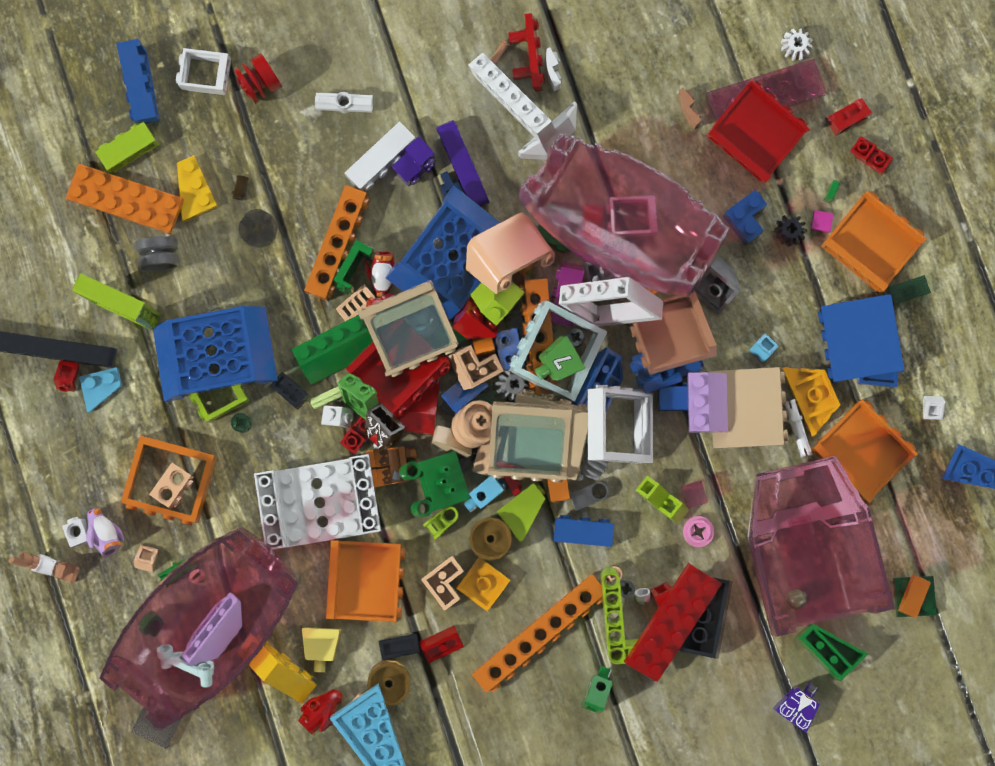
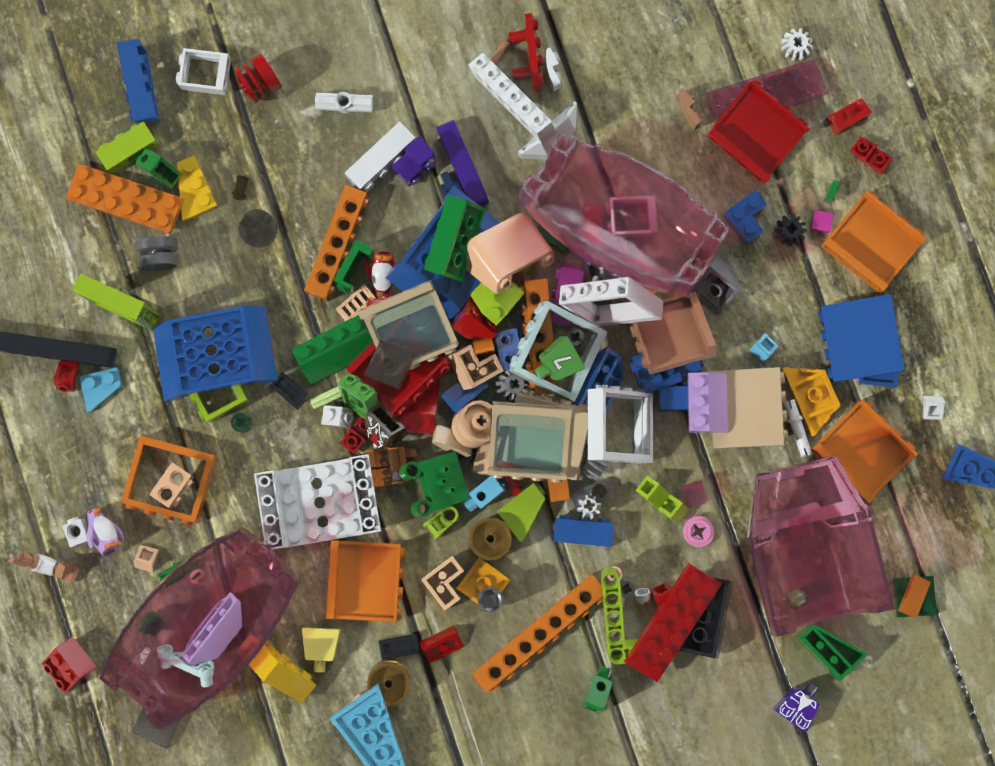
(68, 665): none -> red slope
(151, 163): none -> green torso
(319, 710): red animal -> none
(389, 364): none -> clear smoke plate
(455, 228): none -> green slope
(490, 599): none -> flat silver wheel
(591, 502): none -> white gear
(909, 290): clear green plate -> none

